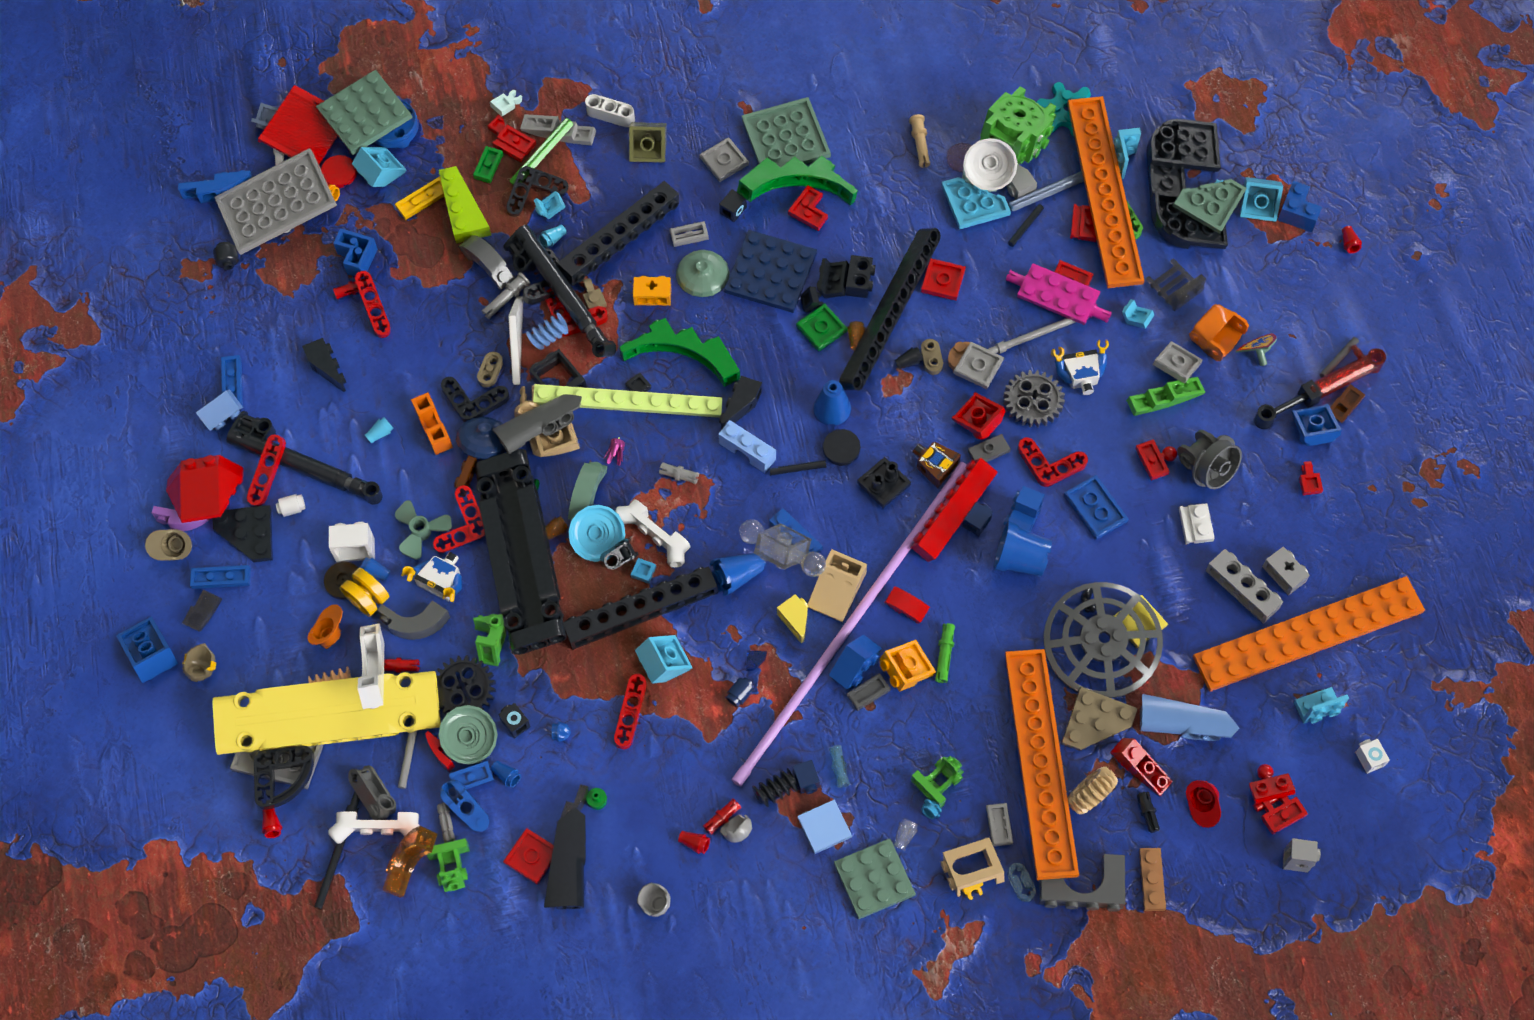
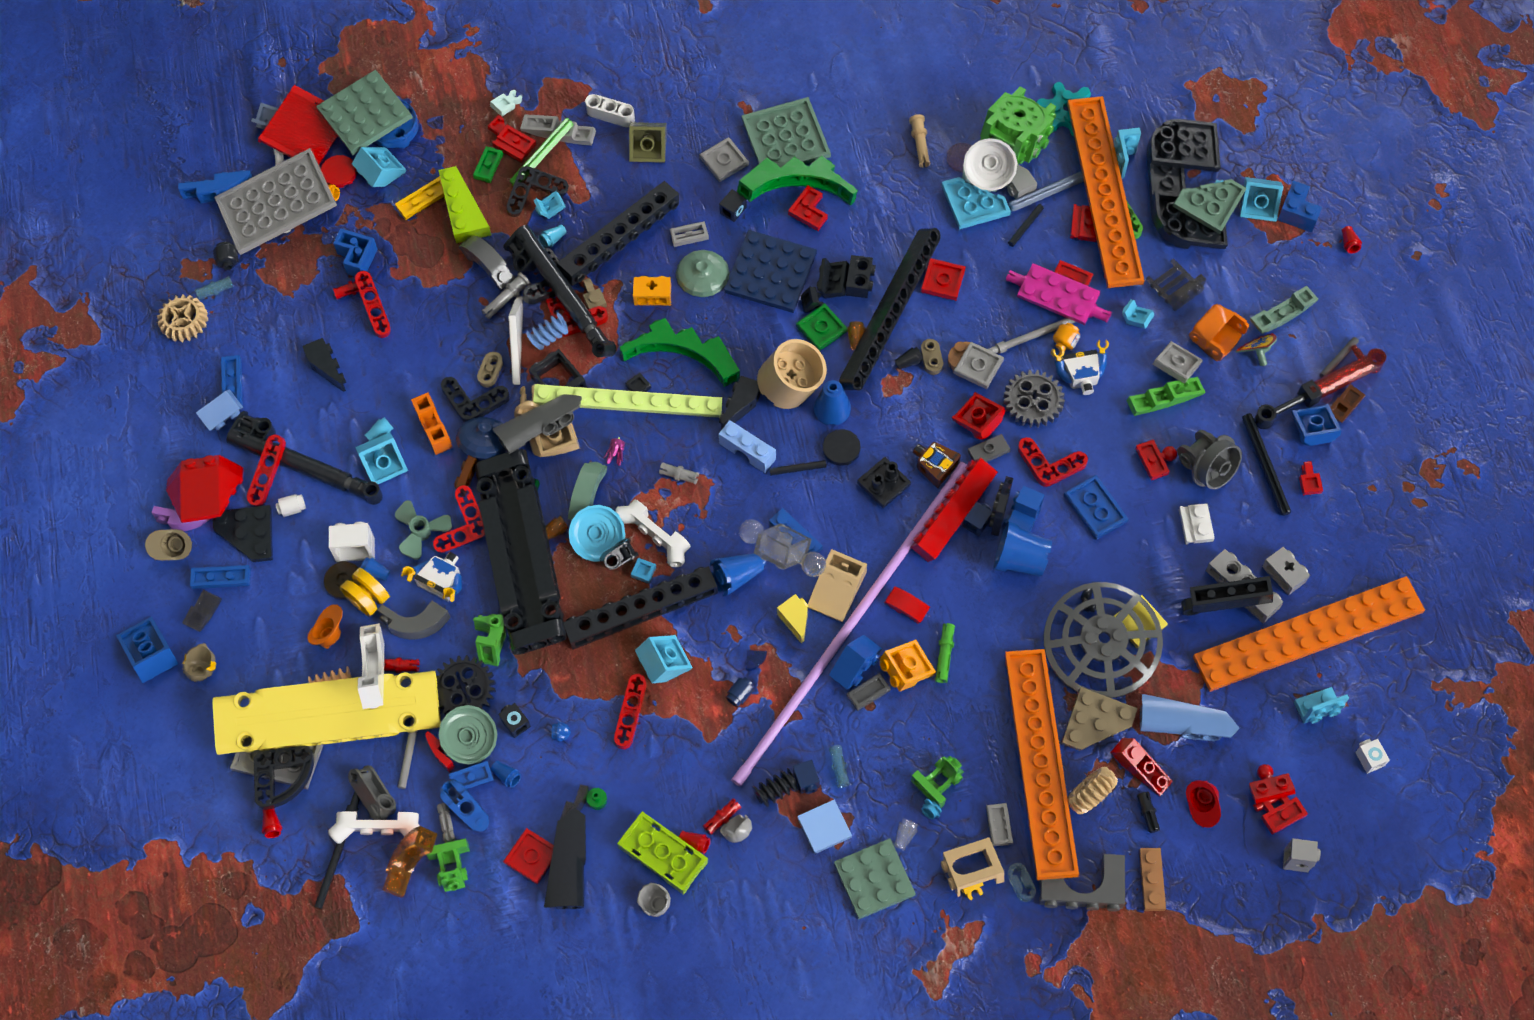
(184, 309): none -> tan gear
(214, 288): none -> clear light blue pin
(381, 458): none -> medium azure slope
(662, 852): none -> lime piece
(792, 373): none -> tan brick
(1000, 505): none -> black plate
(1066, 336): none -> light orange head
(1228, 595): none -> black hinge
(1266, 464): none -> black axle
(1285, 311): none -> sand green slope

